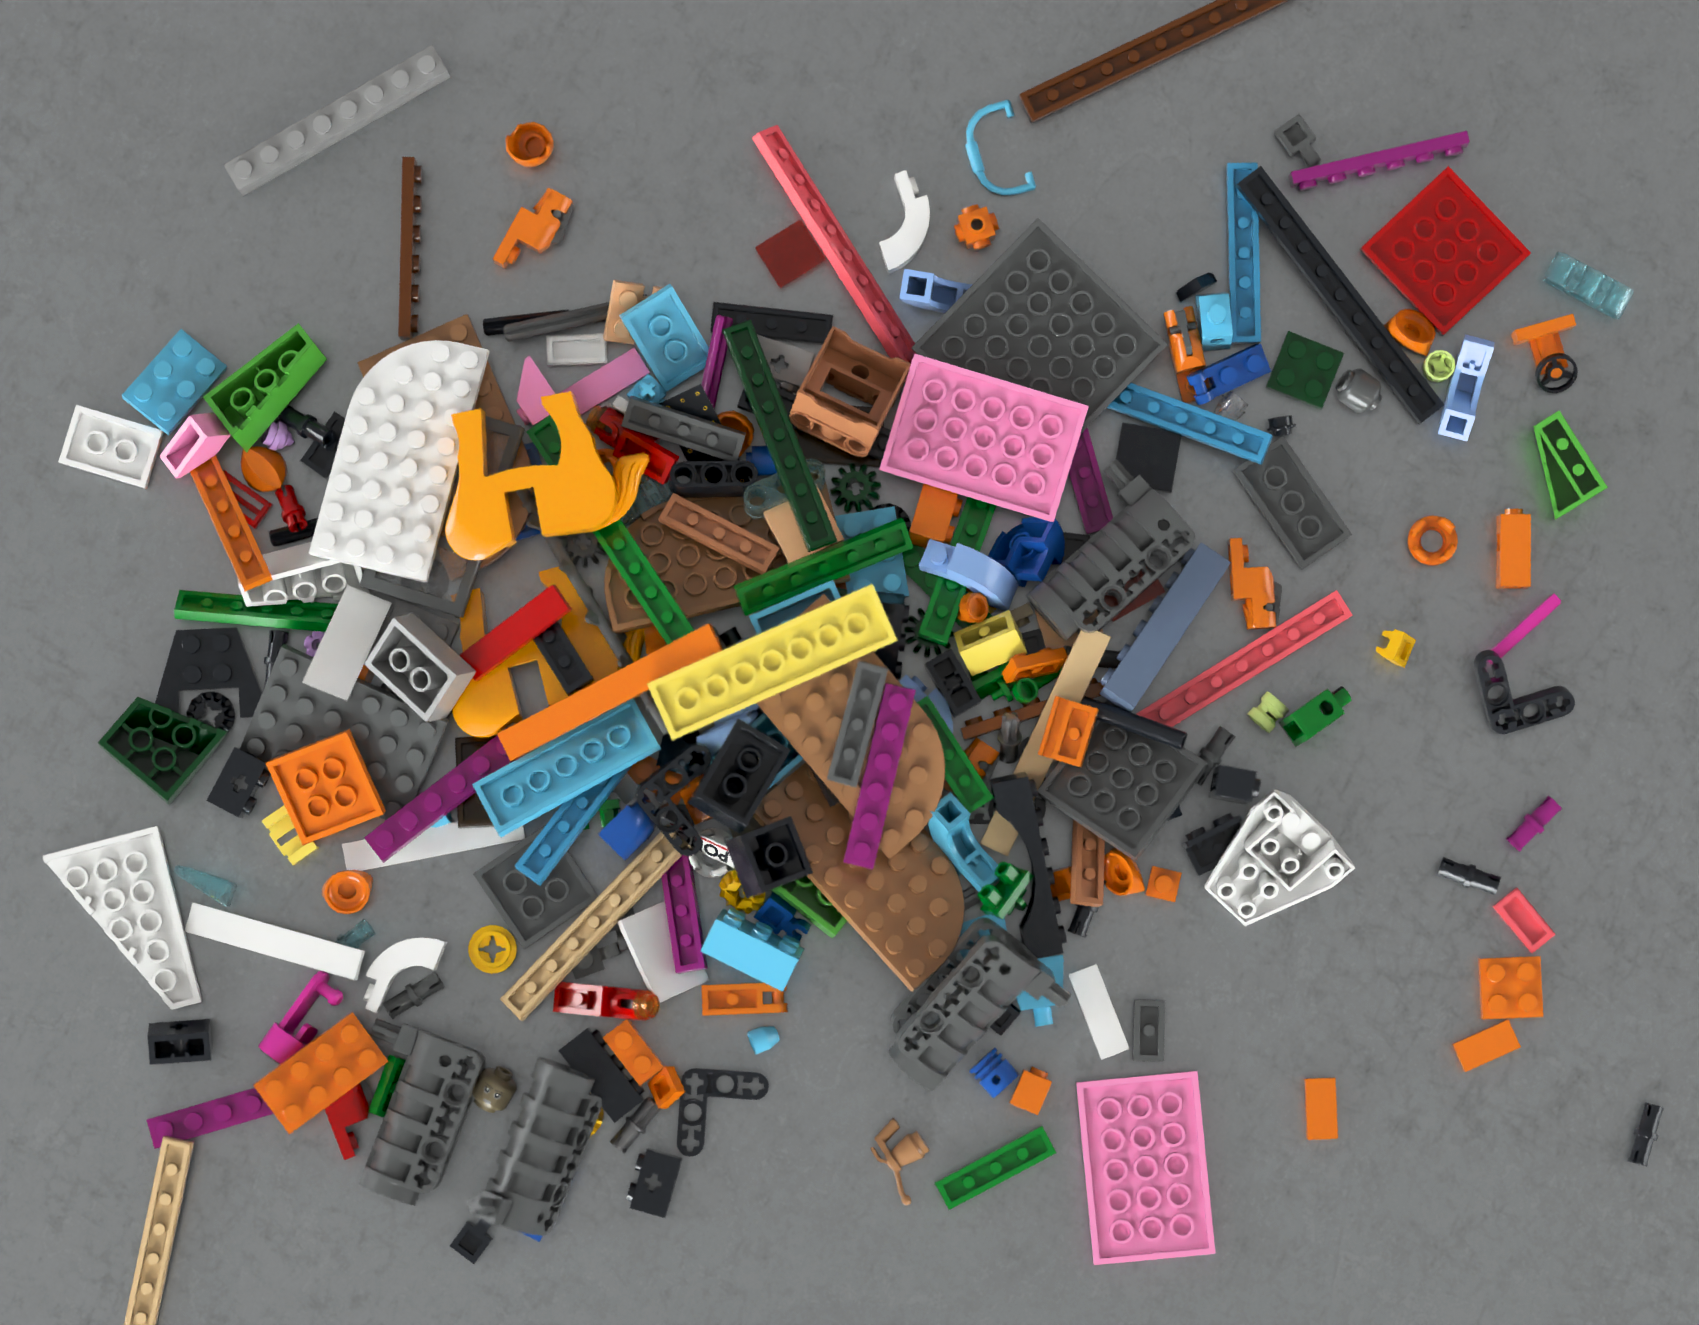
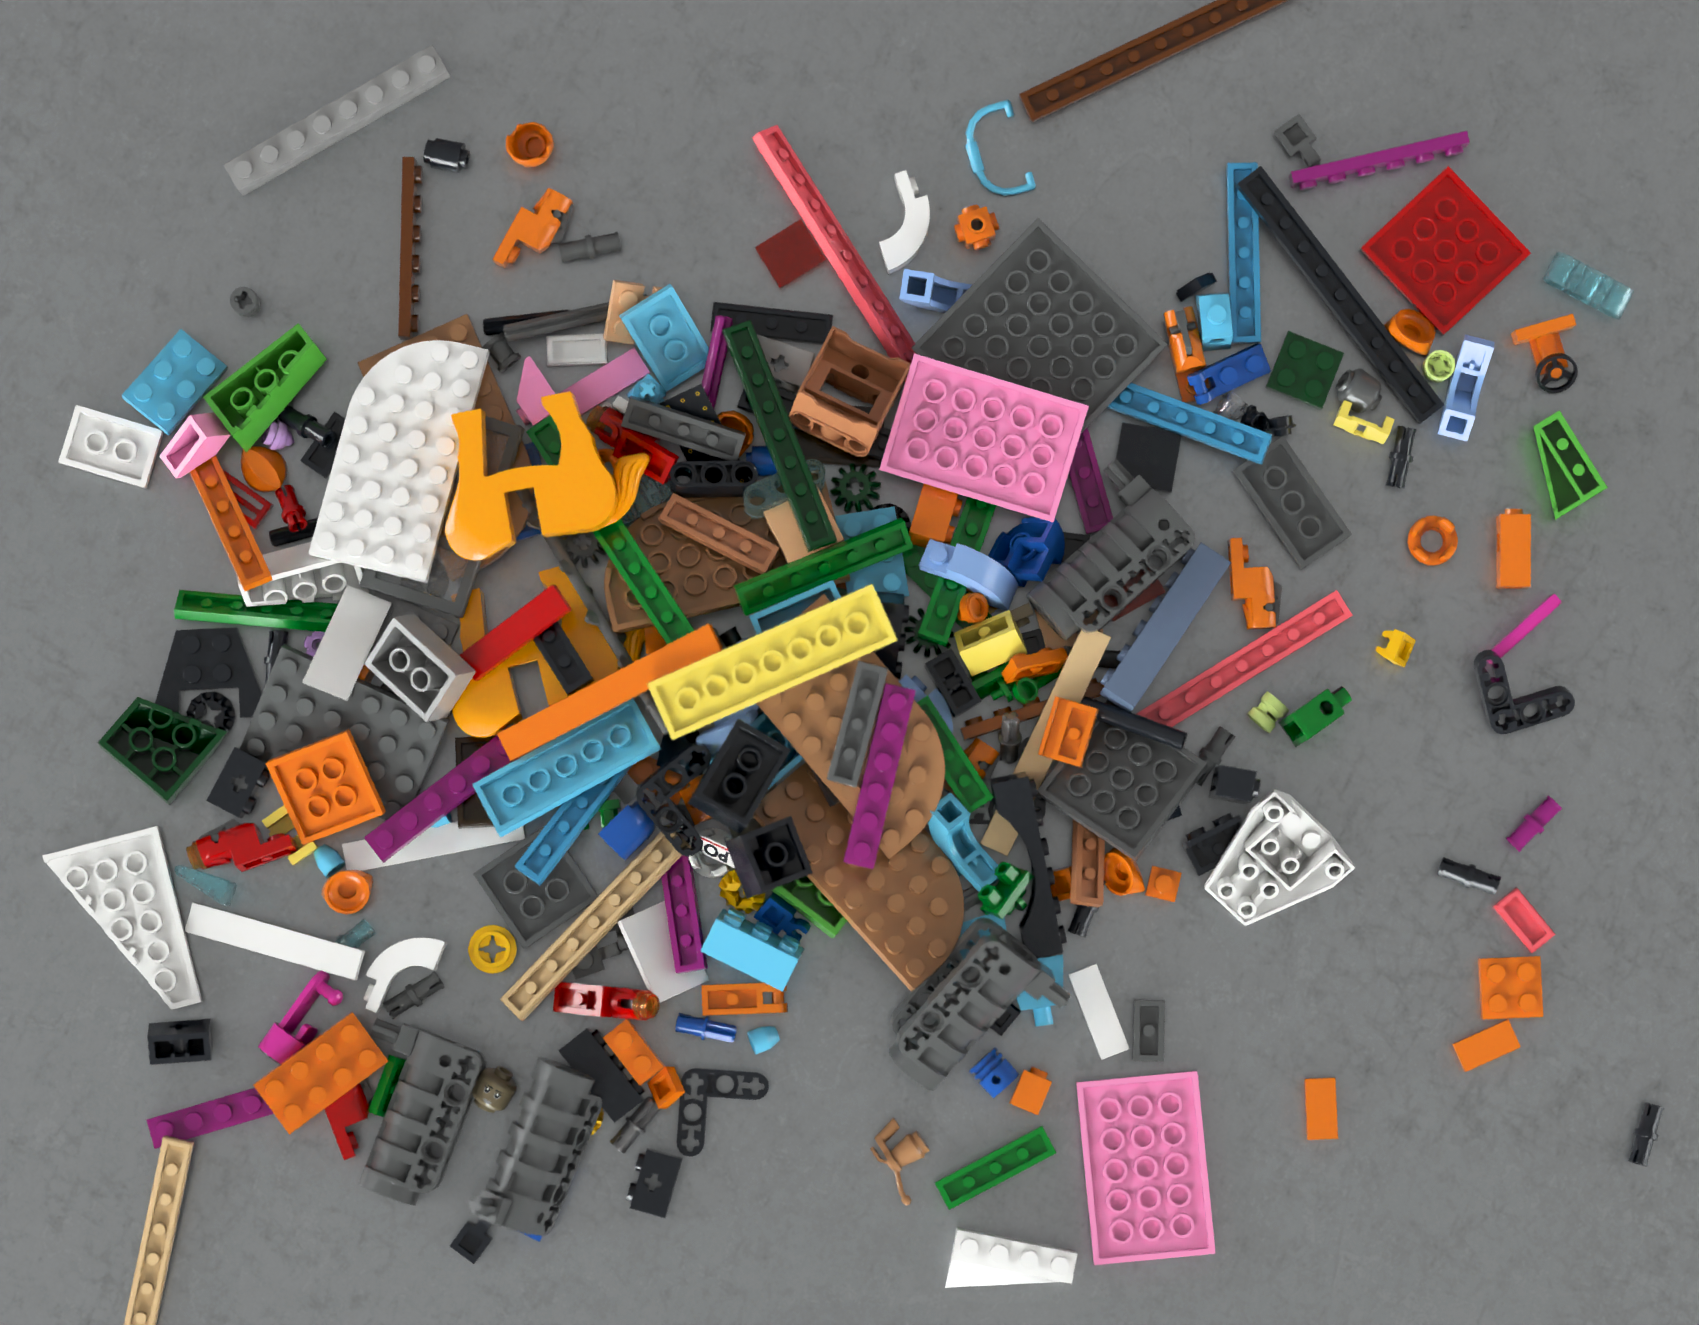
(240, 294): none -> dark grey bush
(240, 843): none -> red plate
(328, 860): none -> medium azure hose
(446, 155): none -> black brick
(501, 352): none -> dark grey bush
(590, 246): none -> dark grey pin
(705, 1028): none -> blue axle
(1001, 1260): none -> white wedge
(1254, 418): none -> black plate
(1371, 432): none -> light yellow piece
(1401, 457): none -> black pin

